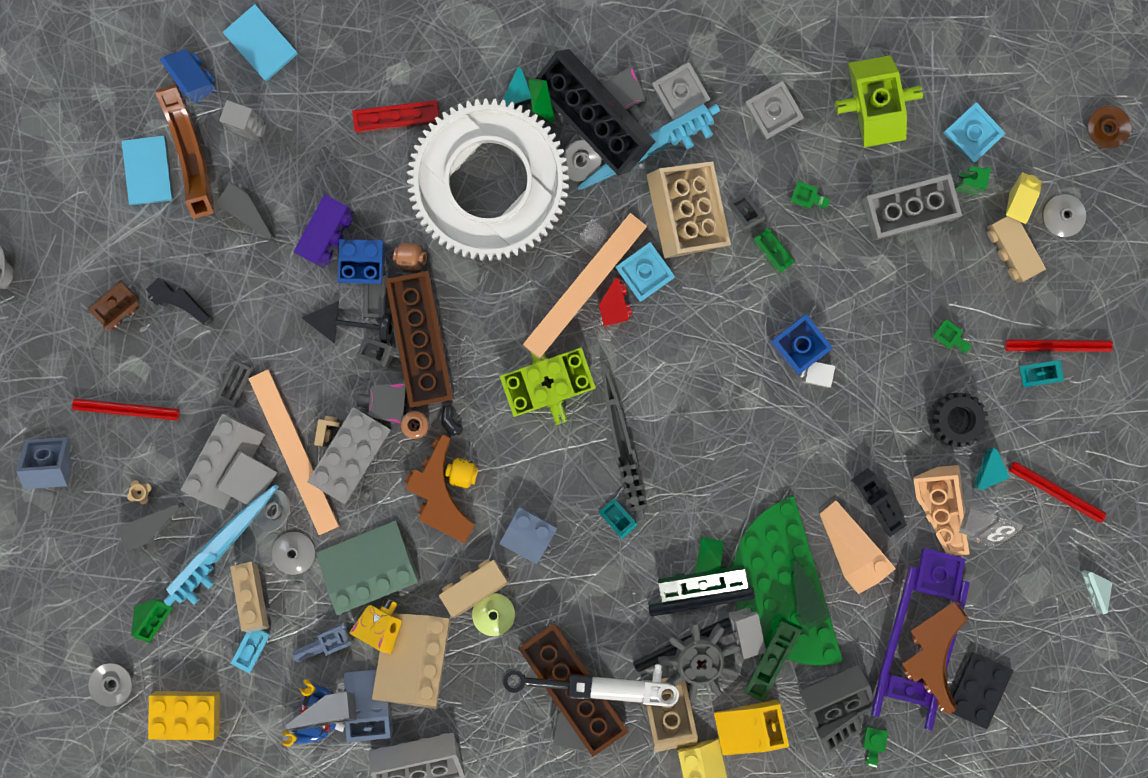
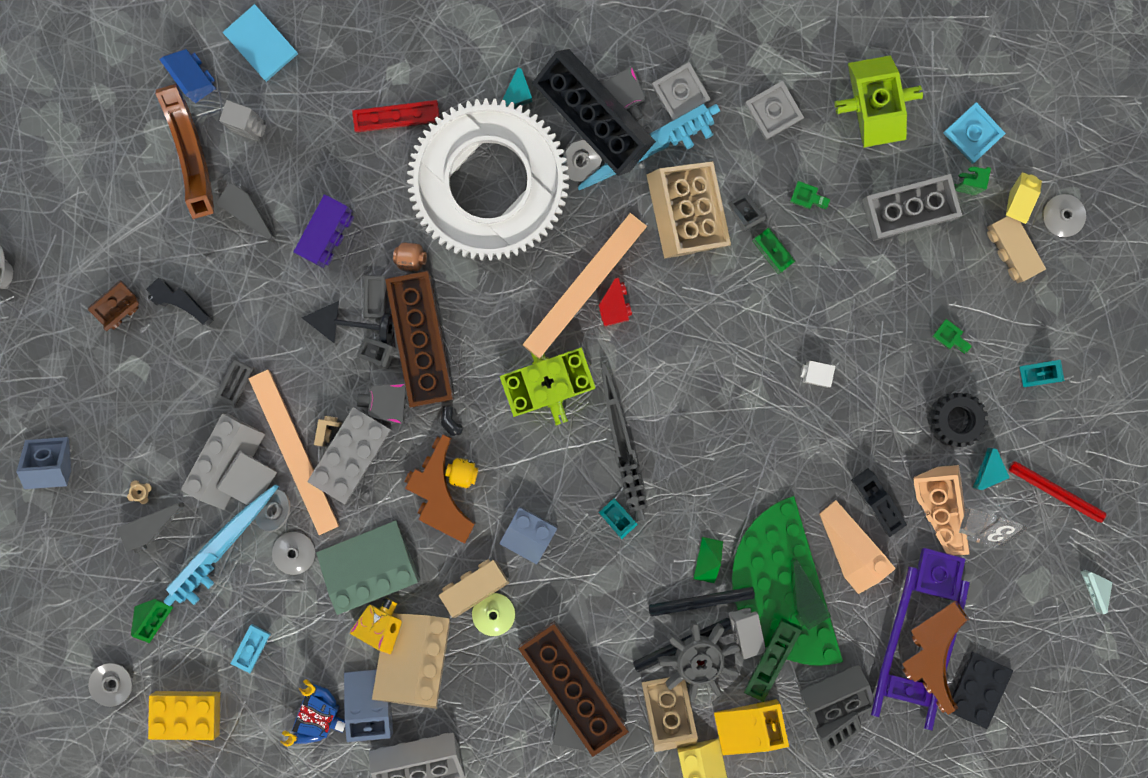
(125, 409): red axle -> none
(147, 170): medium azure tile -> none
(249, 597): tan brick -> none
(327, 711): slope -> none
(328, 642): sand blue connector -> none
(361, 261): blue slope -> none
(408, 421): nougat head -> none
(541, 100): green slope -> none
(590, 687): white piece -> none
(593, 235): clear plate -> none
(645, 272): medium azure plate -> none
(702, 583): hinge -> none
(801, 344): blue slope -> none
(875, 741): green plate -> none
(1059, 345): red axle -> none
(1113, 118): reddish brown dish -> none

